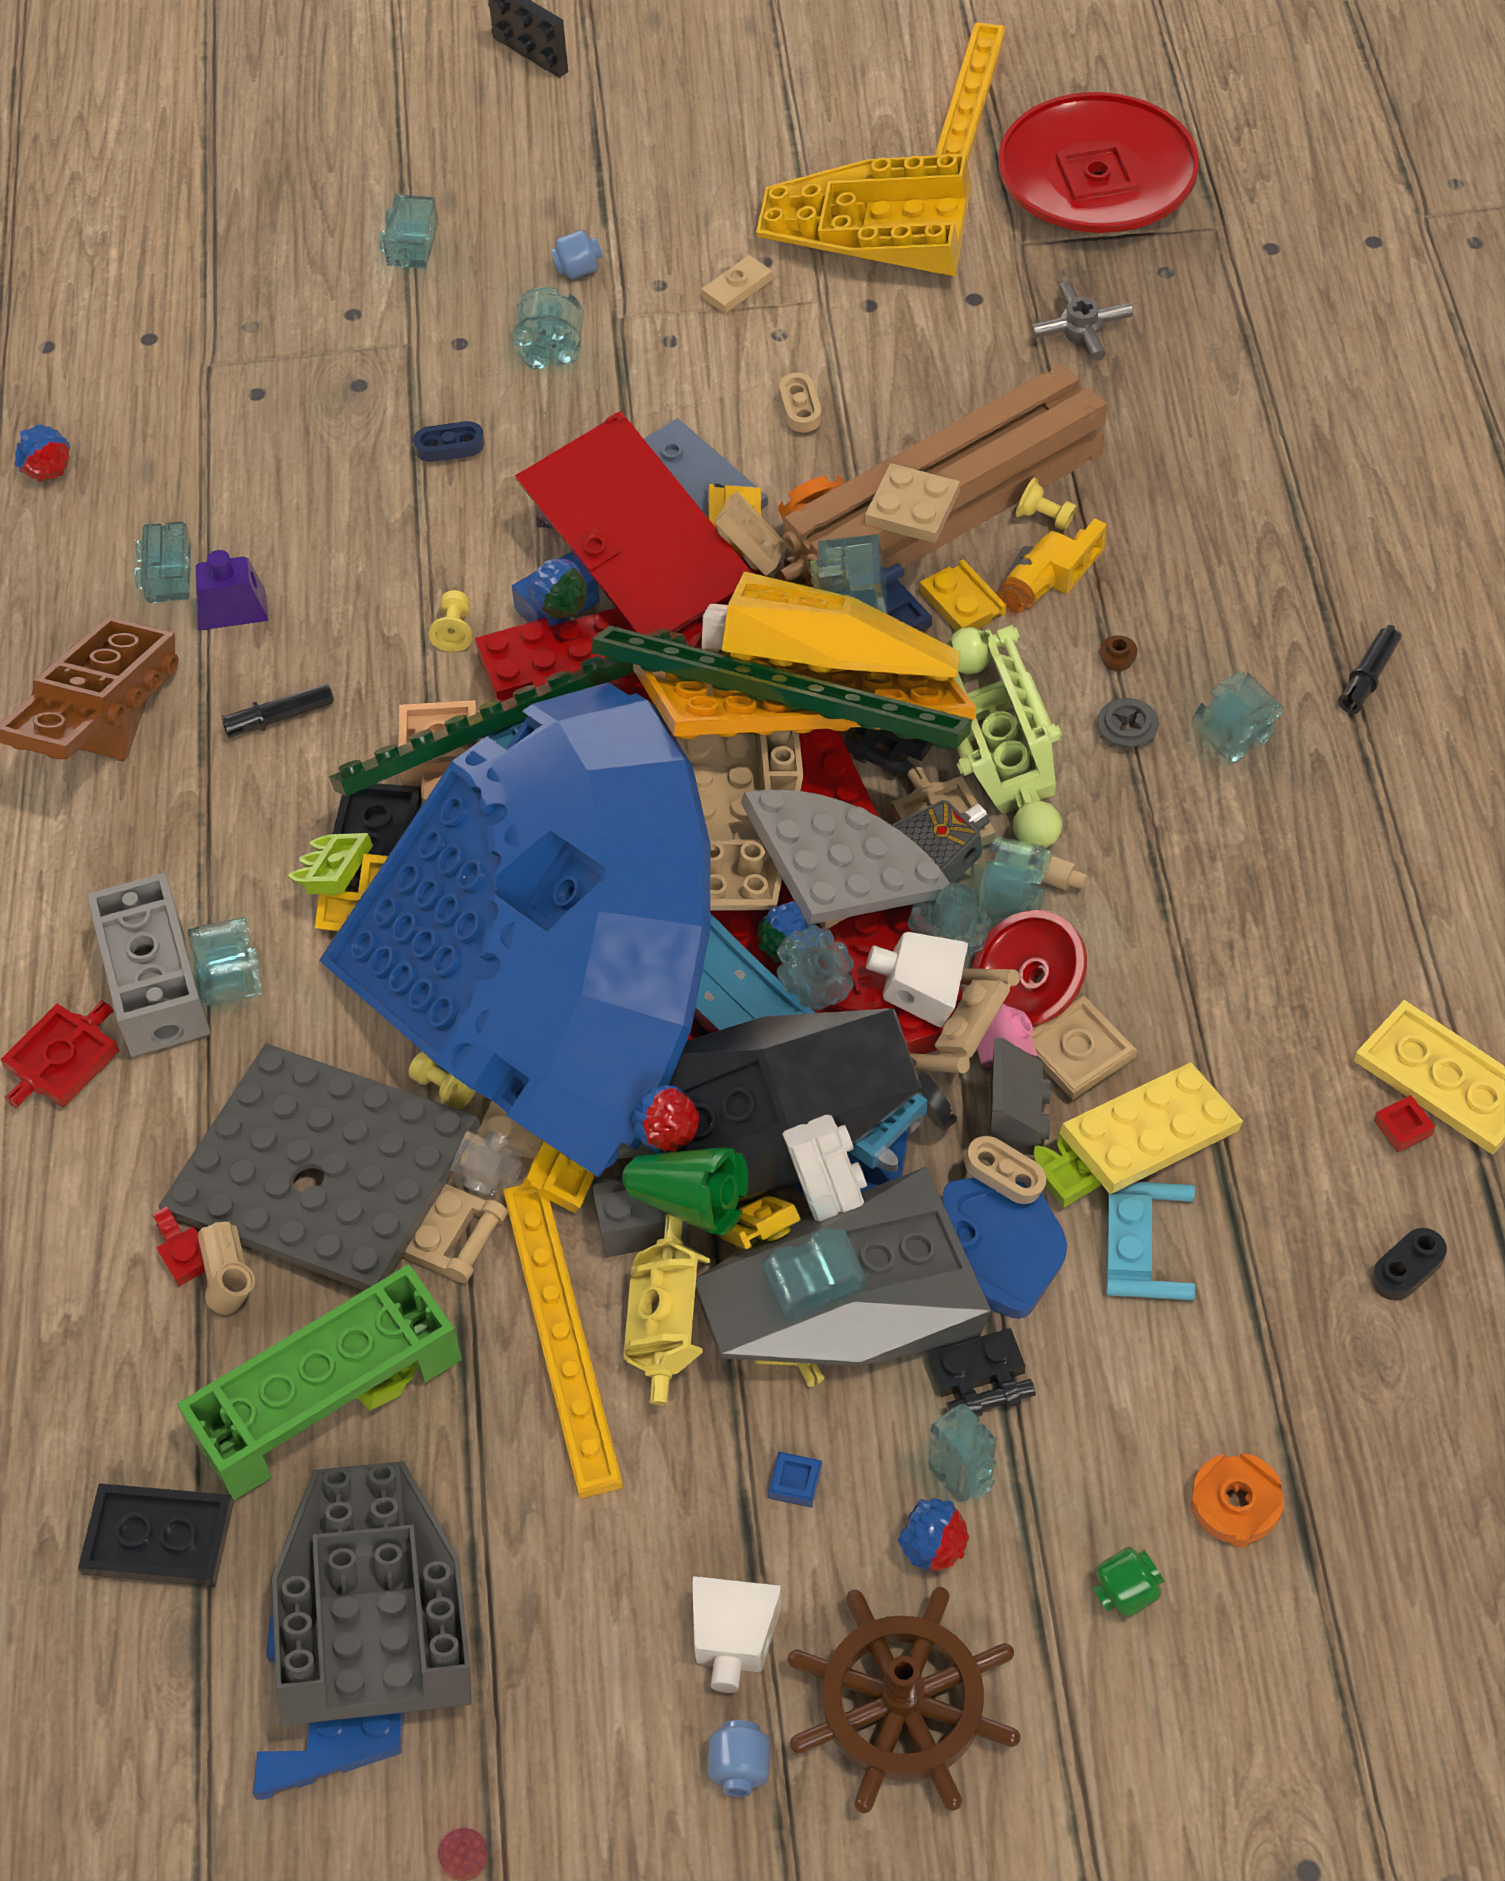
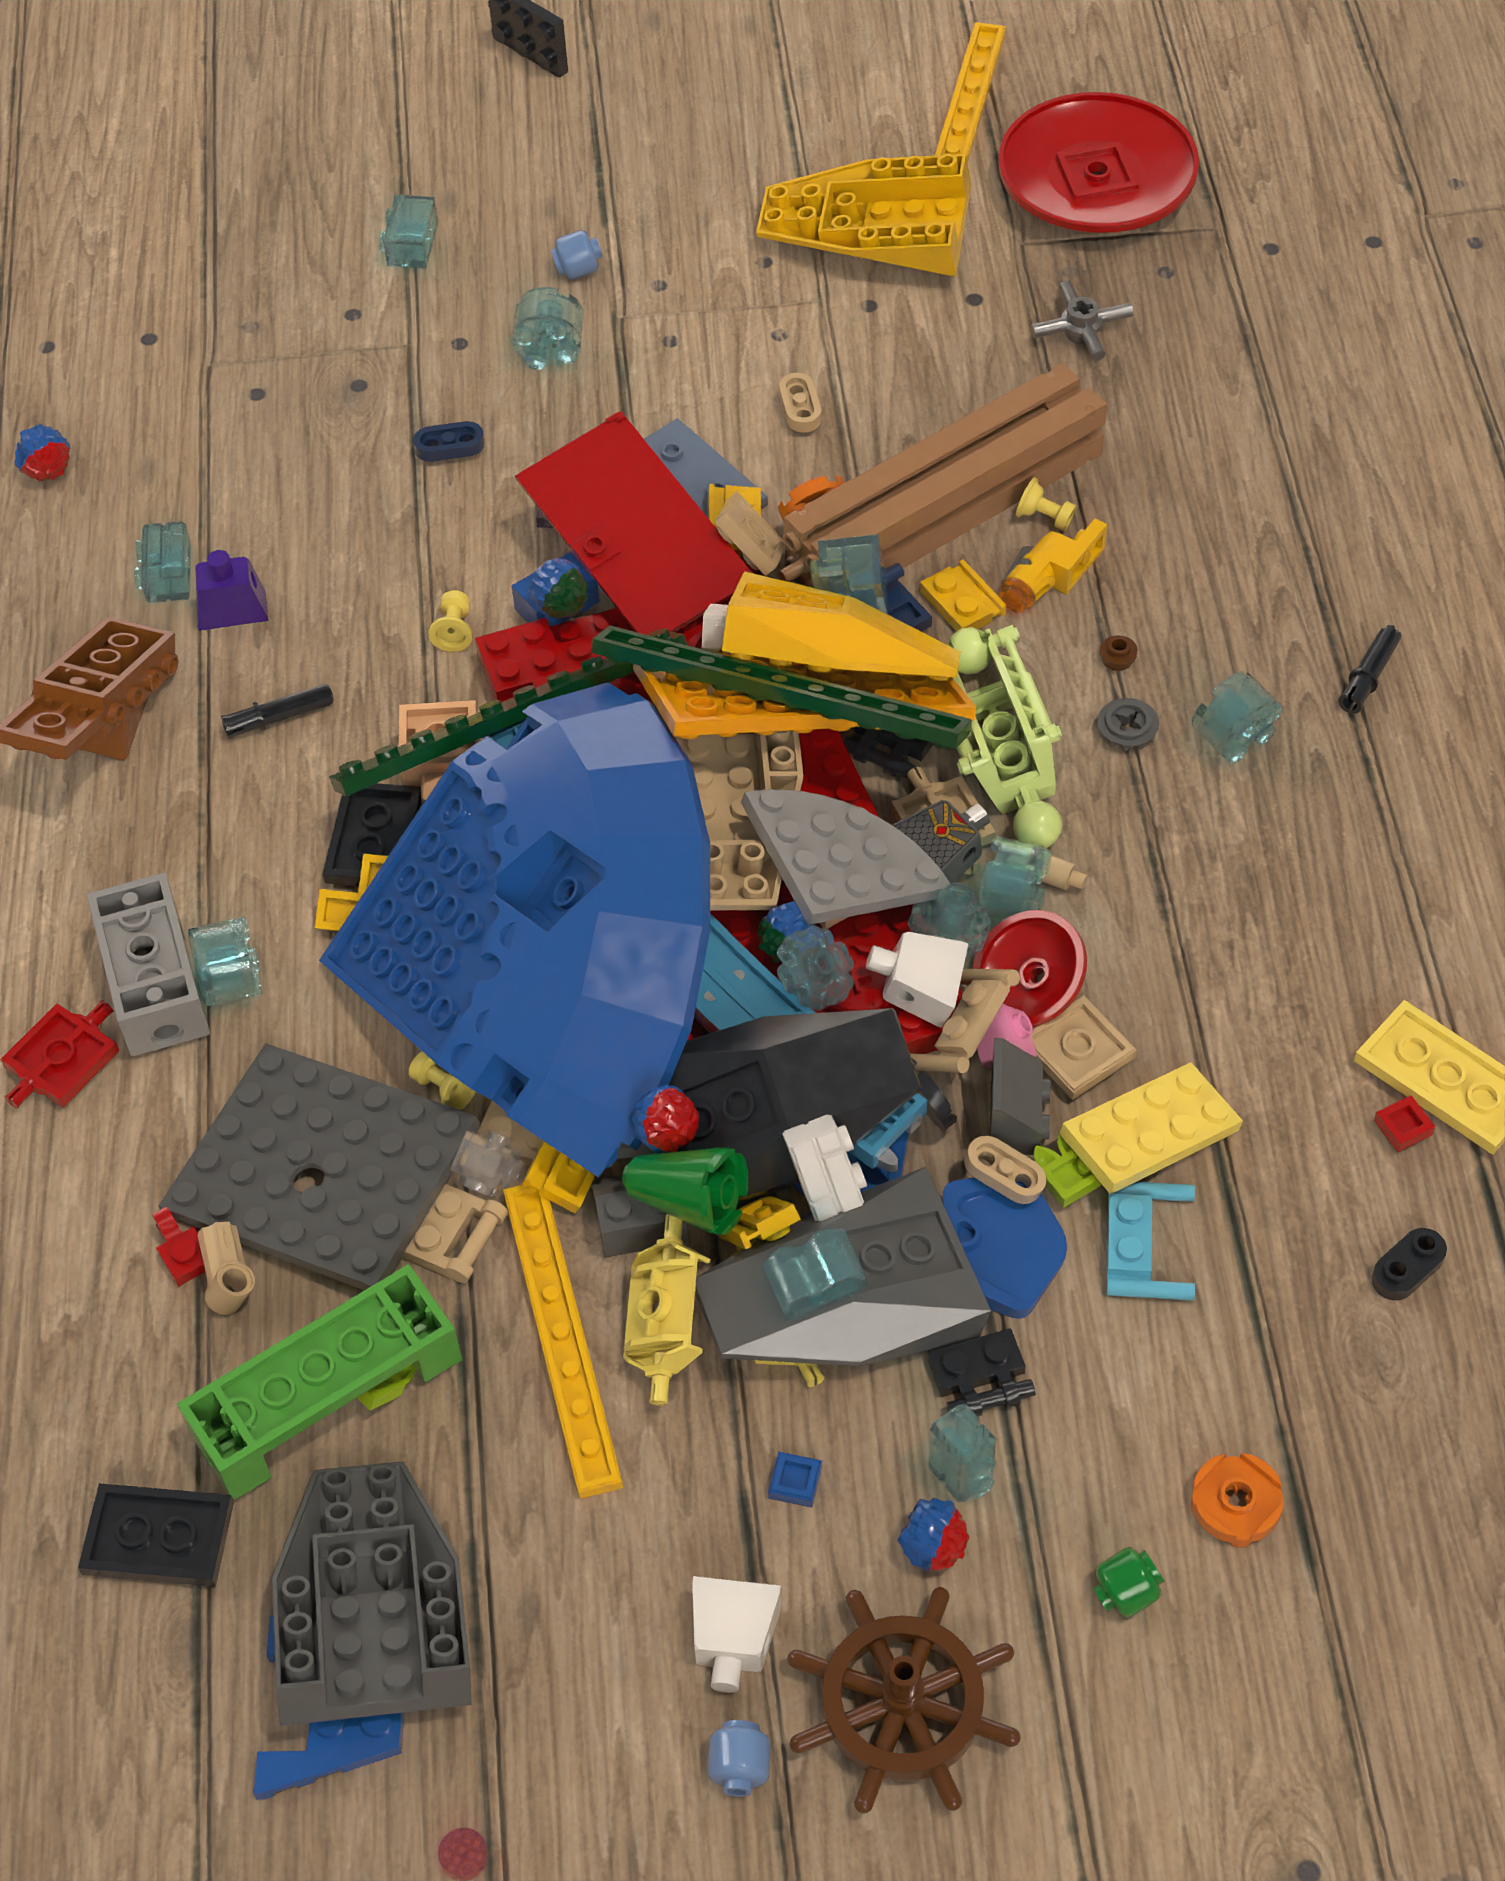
(333, 863): lime plate -> none
(737, 284): tan plate -> none
(912, 503): tan plate -> none

